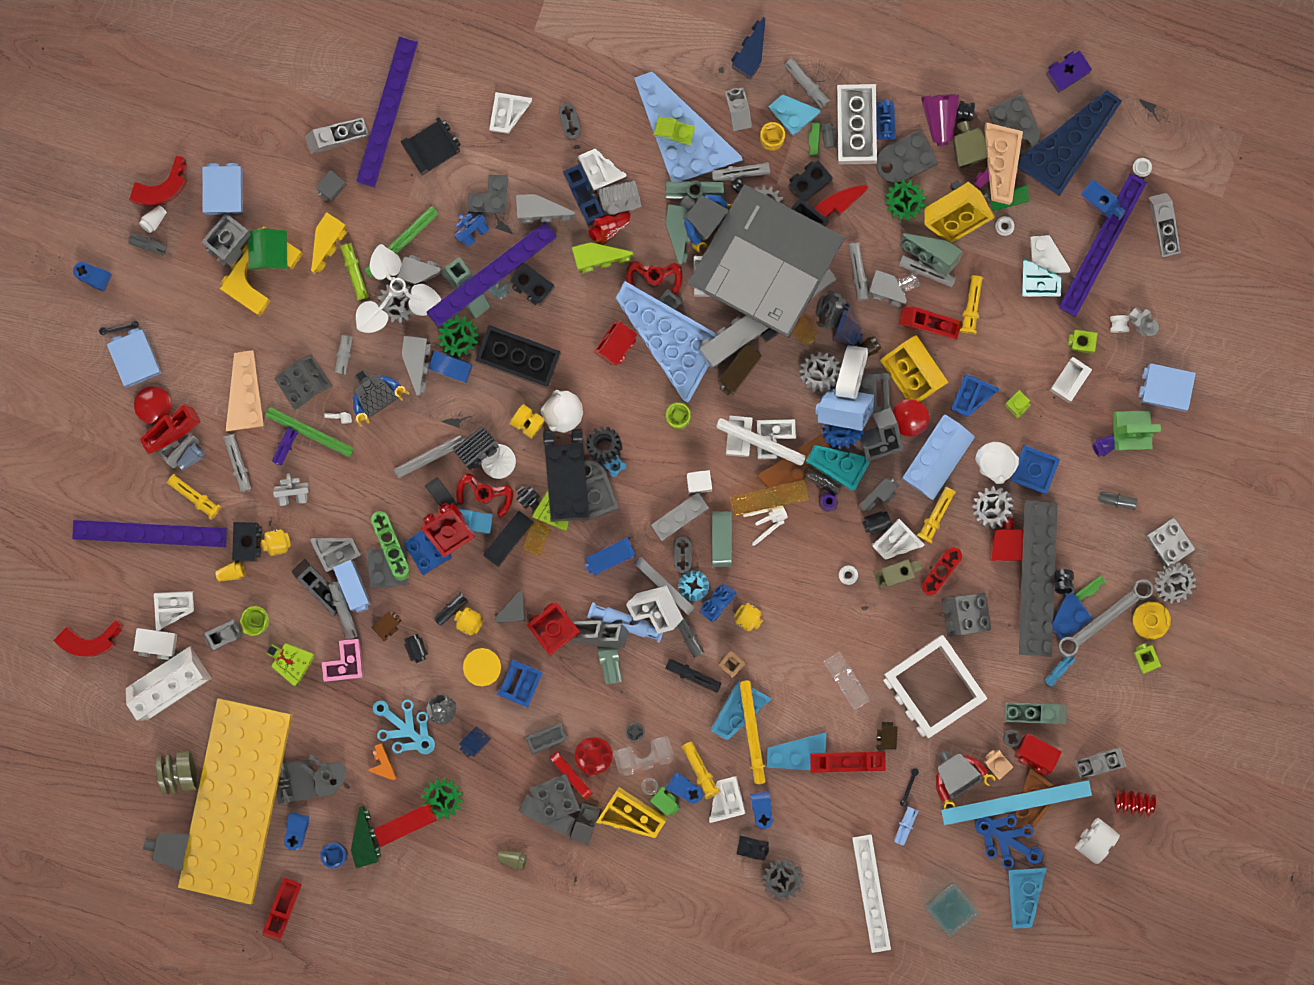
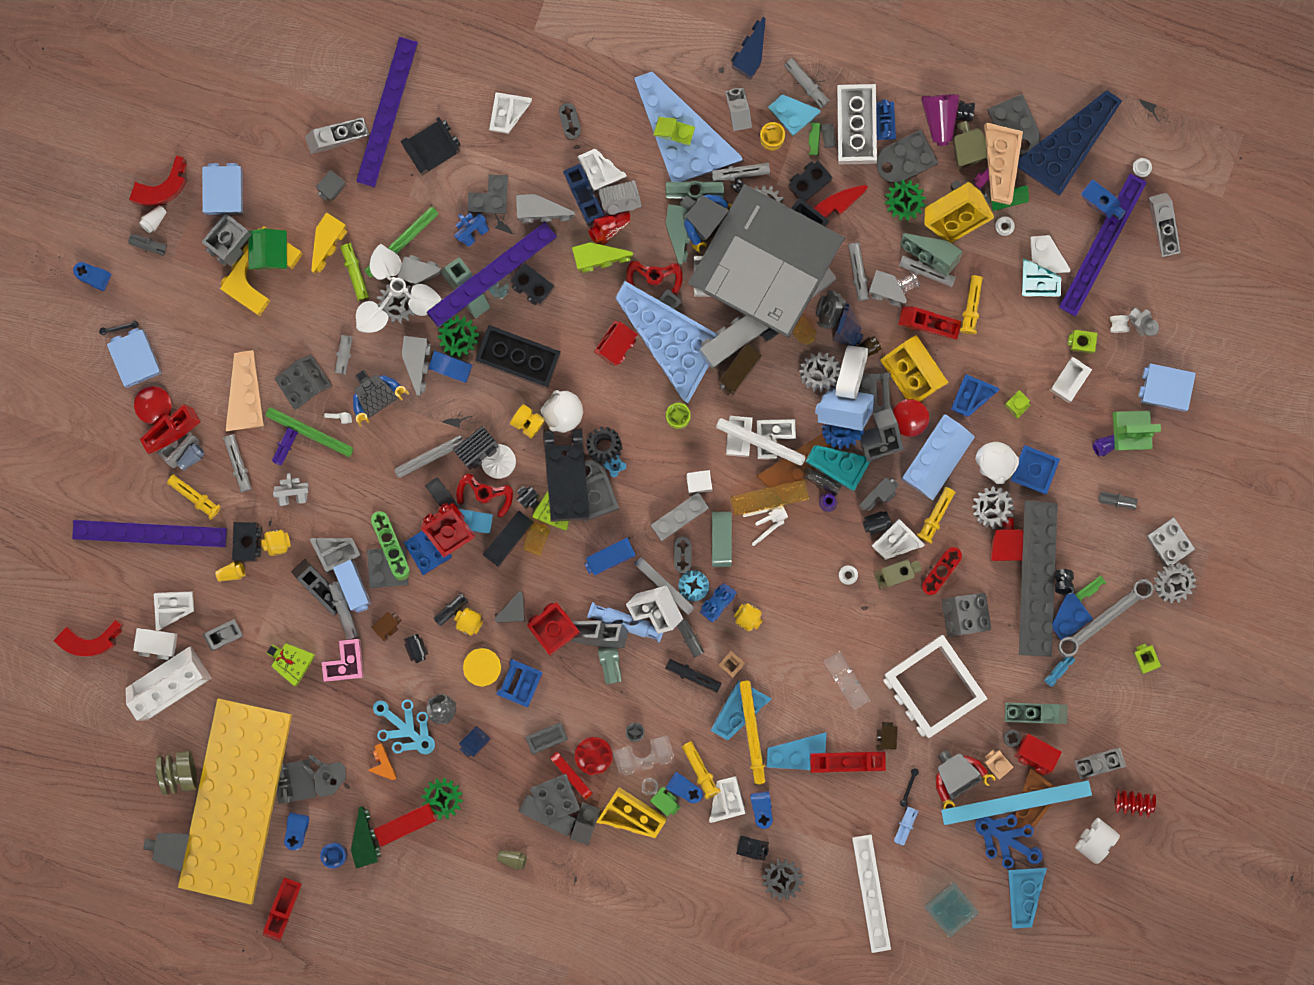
(254, 620): lime hair -> none
(1063, 80): dark purple brick -> none
(1151, 620): yellow tile -> none

